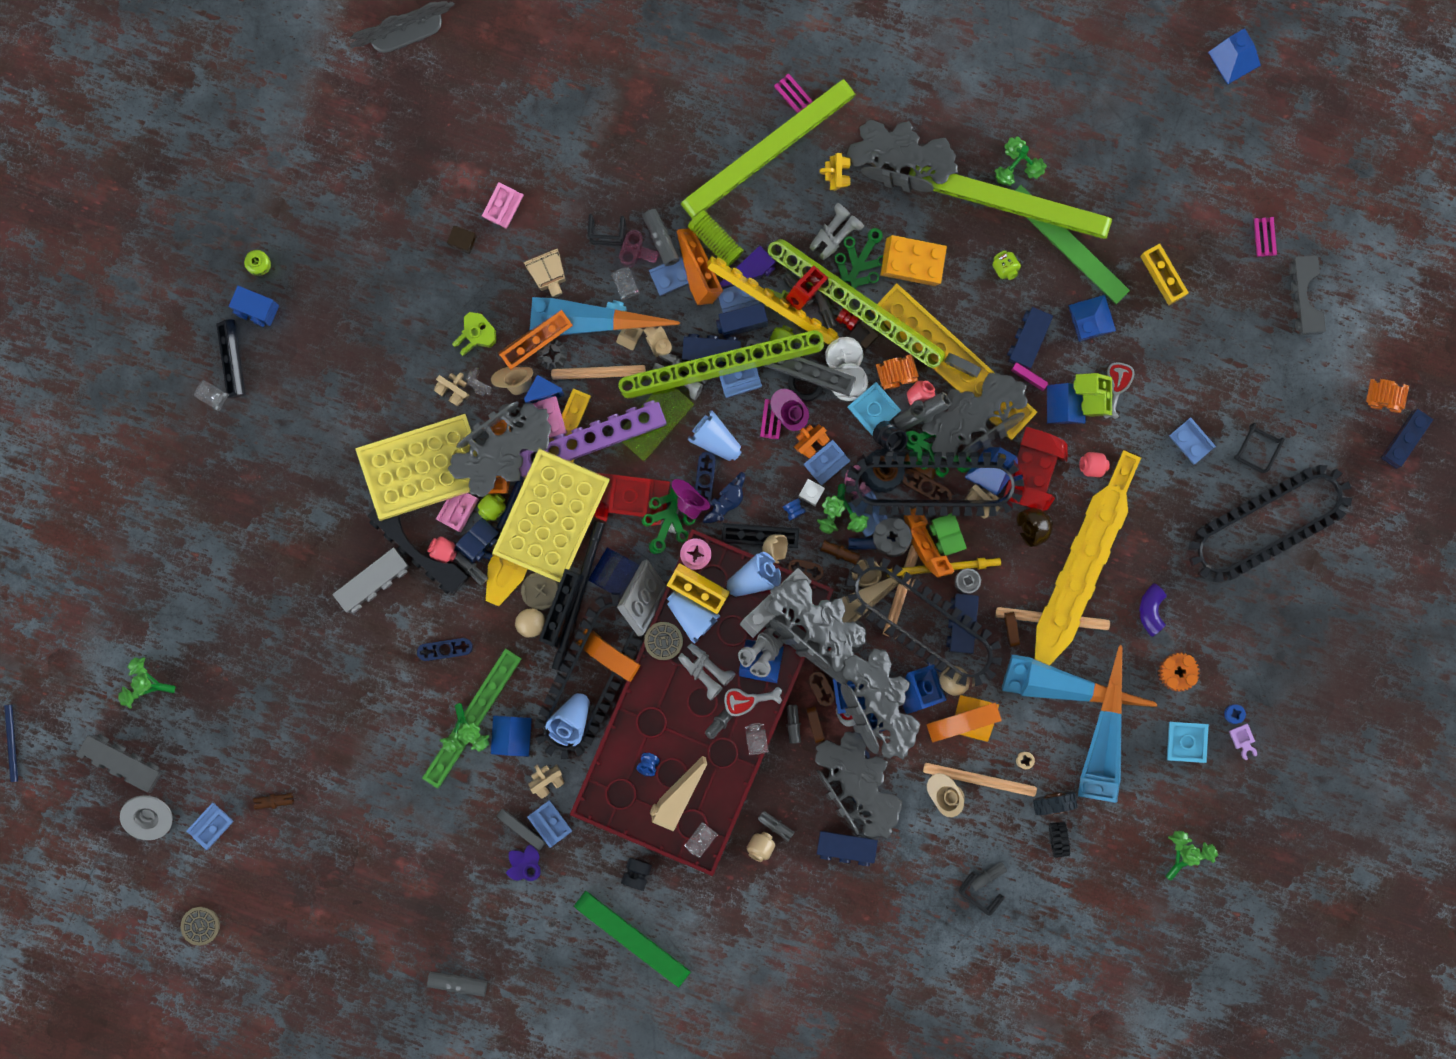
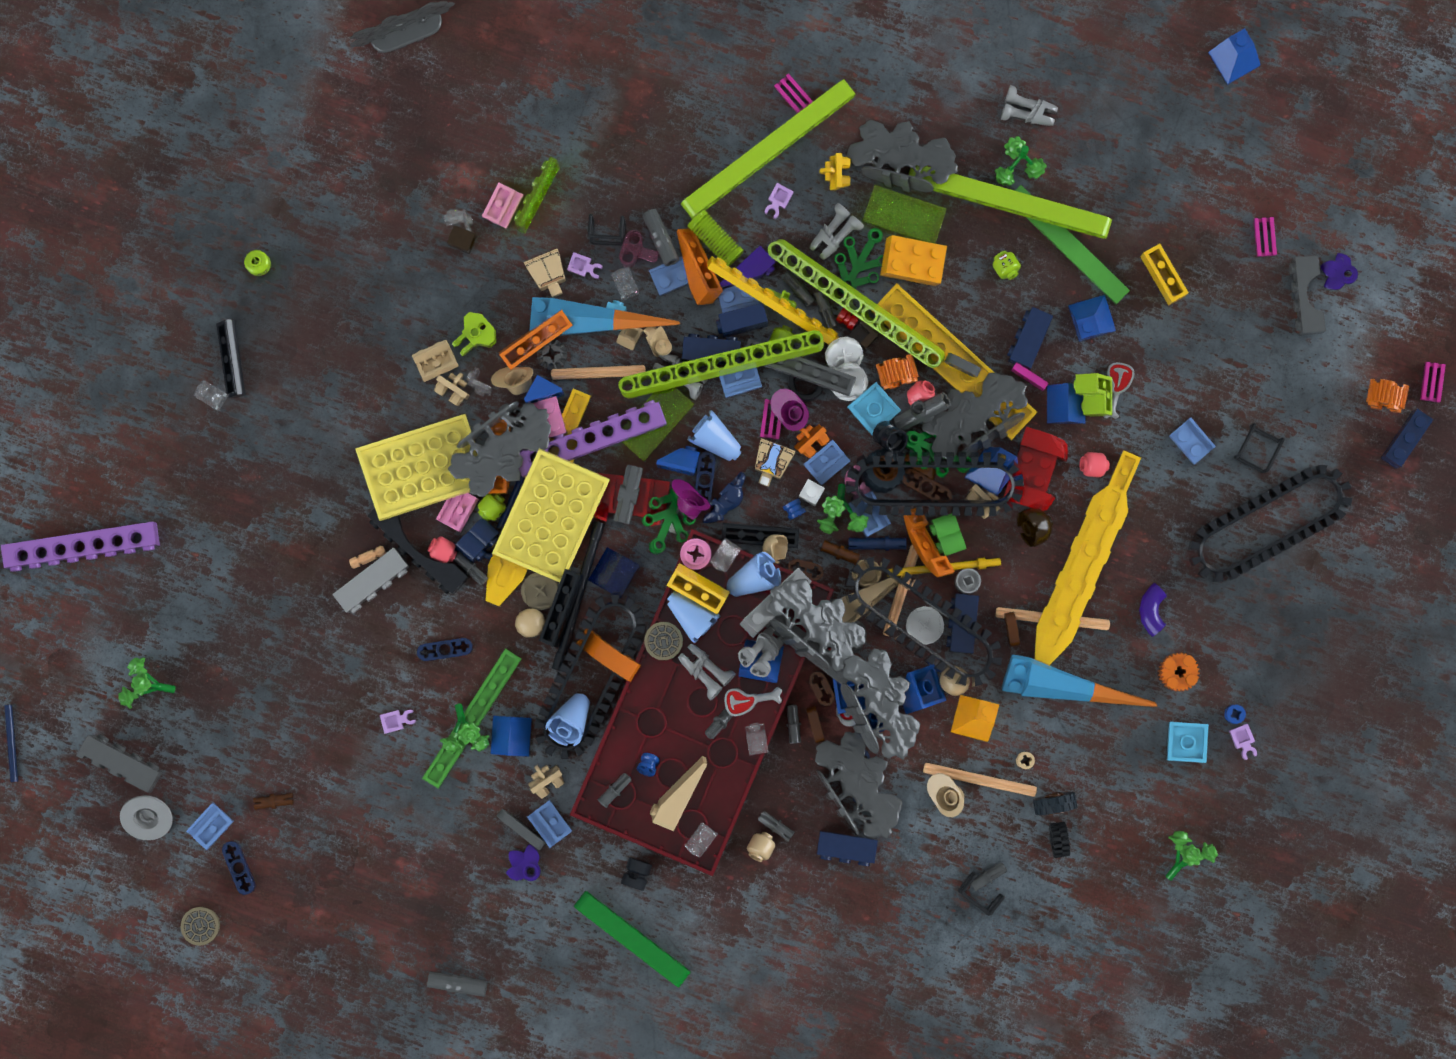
(12, 552): none -> medium lavender brick
(238, 852): none -> dark blue beam
(253, 305): blue brick -> none
(367, 557): none -> light nougat axle
(394, 721): none -> lavender plate
(435, 360): none -> tan bracket
(455, 216): none -> clear bracket
(533, 200): none -> clear neon green plate
(581, 266): none -> lavender plate
(614, 790): none -> dark grey axle
(628, 494): none -> dark grey piece
(642, 597): light grey tile -> none
(680, 461): none -> blue slope
(725, 555): none -> clear bracket
(772, 461): none -> torso
(779, 198): none -> lavender plate
(800, 294): red torso -> none
(902, 541): dark grey plate -> none
(904, 214): none -> clear neon green plate
(925, 624): none -> white tile
(964, 722): orange slope -> none
(1037, 108): none -> light grey piece
(1102, 766): dark azure plate -> none
(1336, 272): none -> dark purple plate
(1433, 380): none -> dark pink tile

